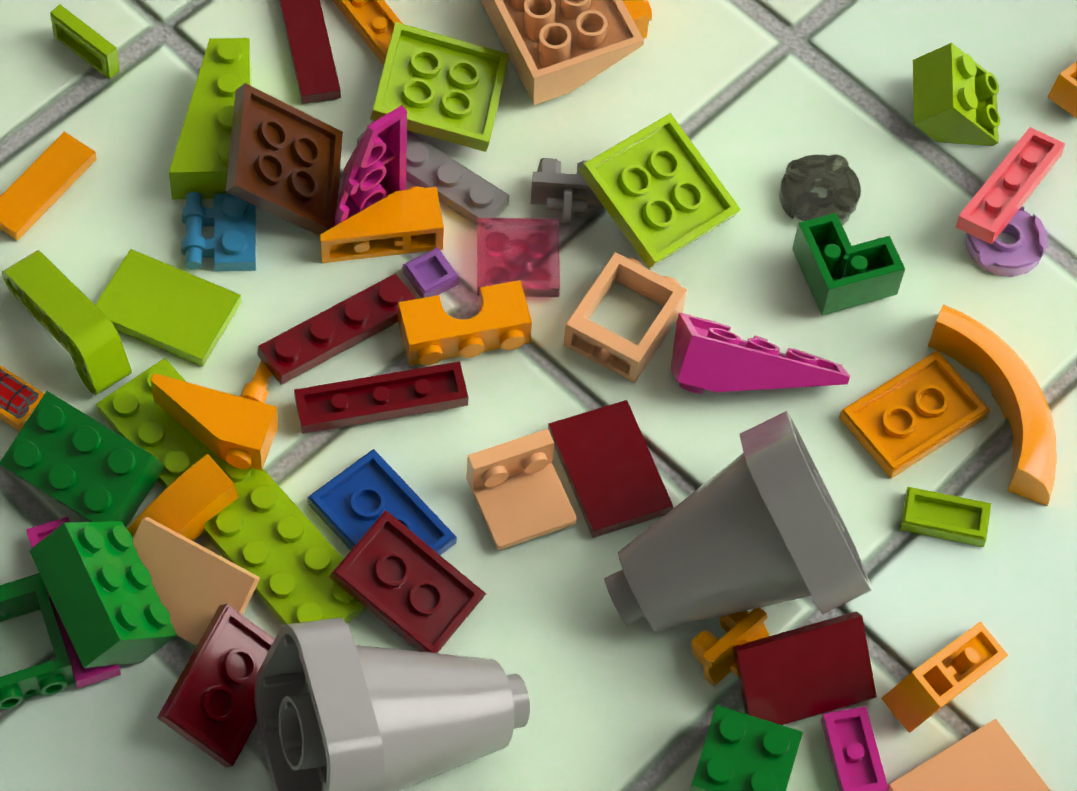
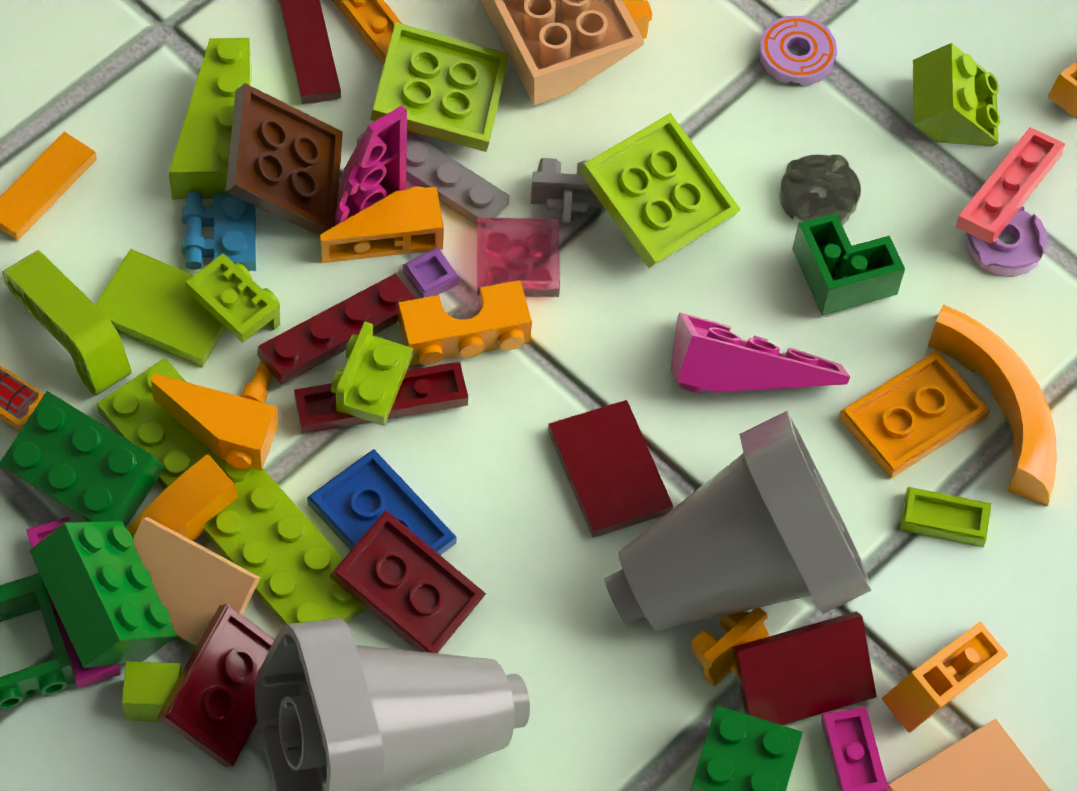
(84, 41): lime tile -> none
(147, 688): none -> lime brick
(234, 298): none -> lime bracket
(370, 376): none -> lime bracket
(519, 490): light nougat bracket -> none
(609, 348): light nougat window -> none
(799, 32): none -> lavender tile

